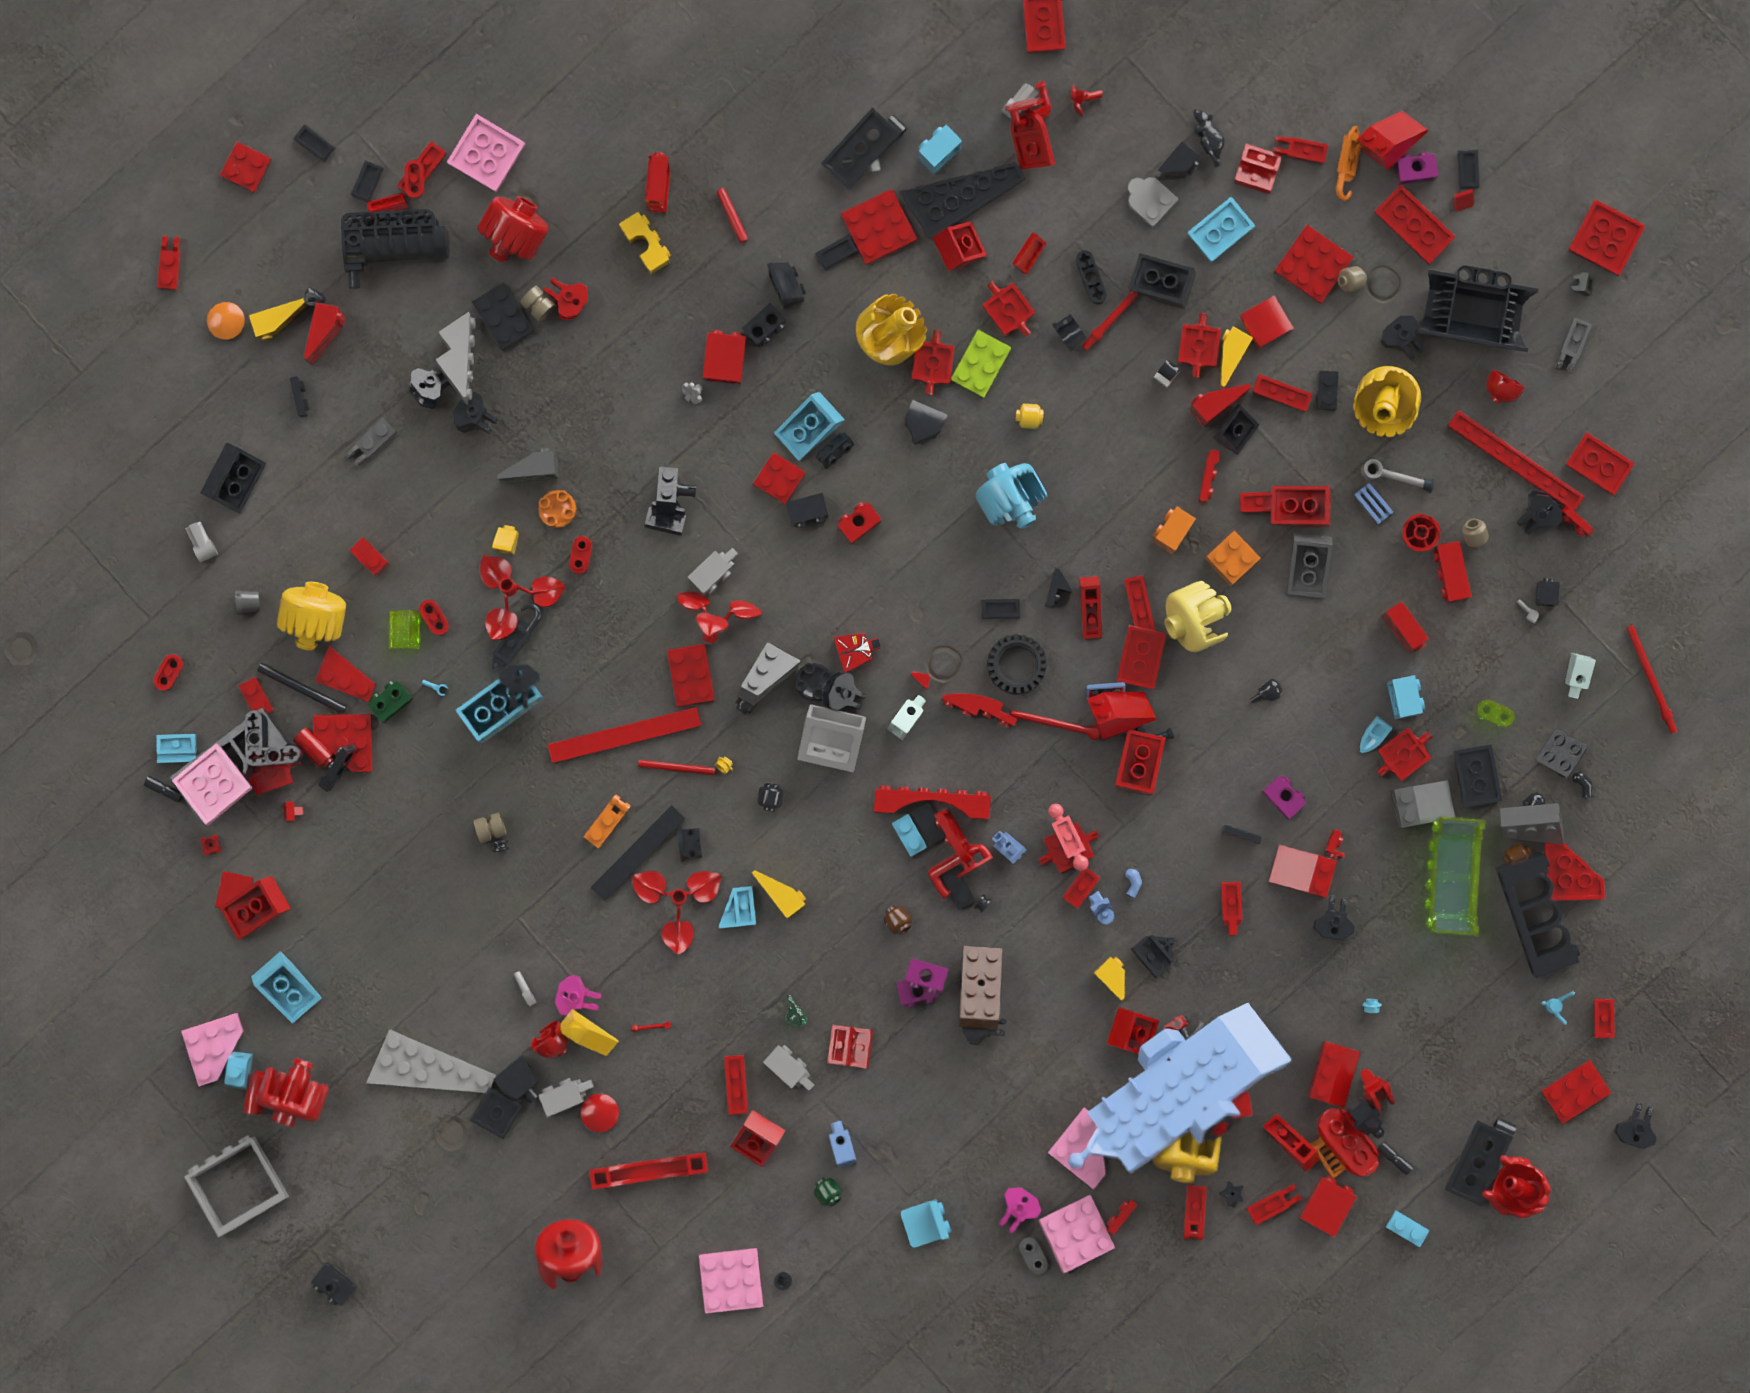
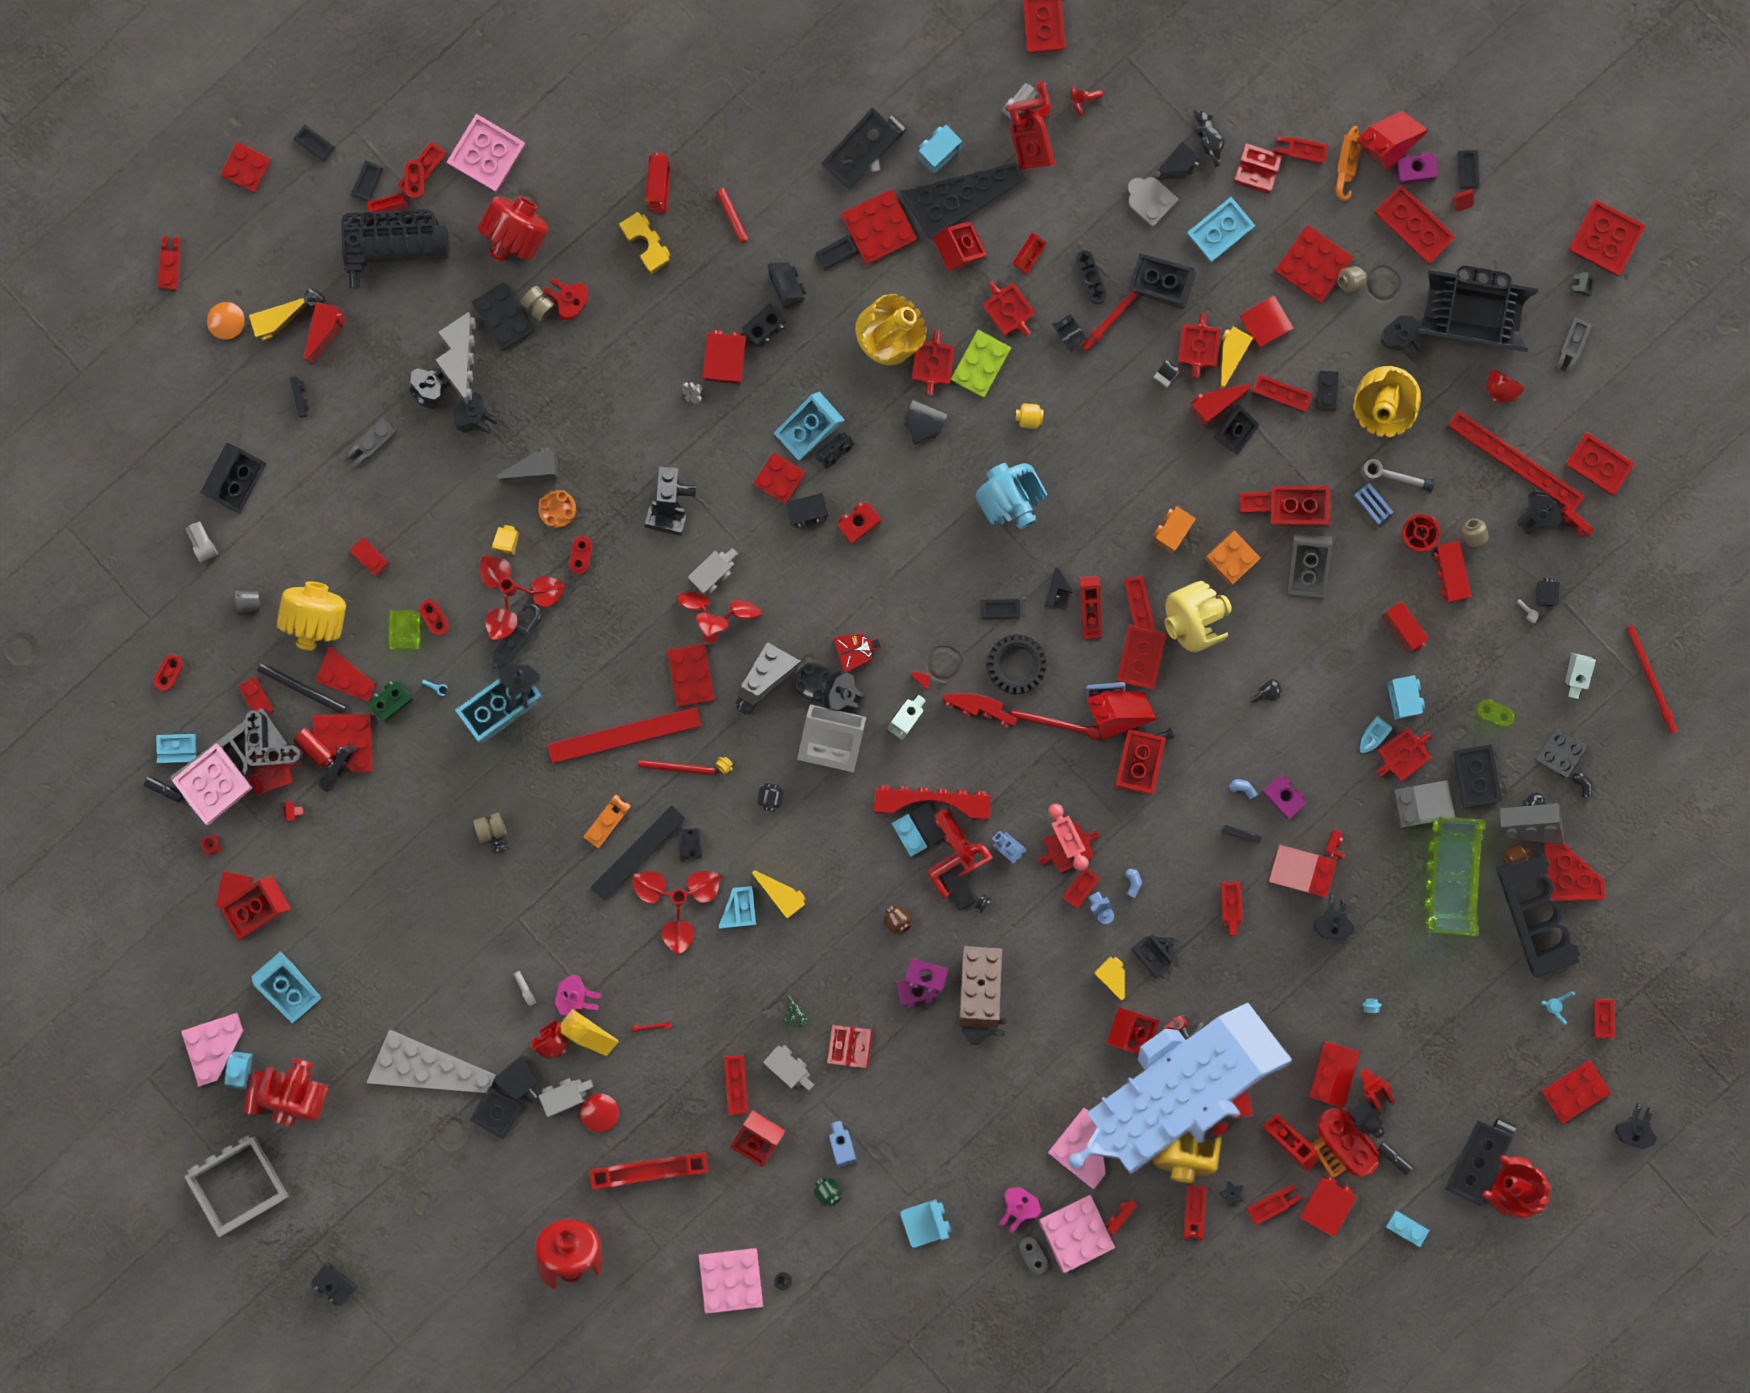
(1209, 474): red hinge -> none
(1243, 785): none -> medium blue arm

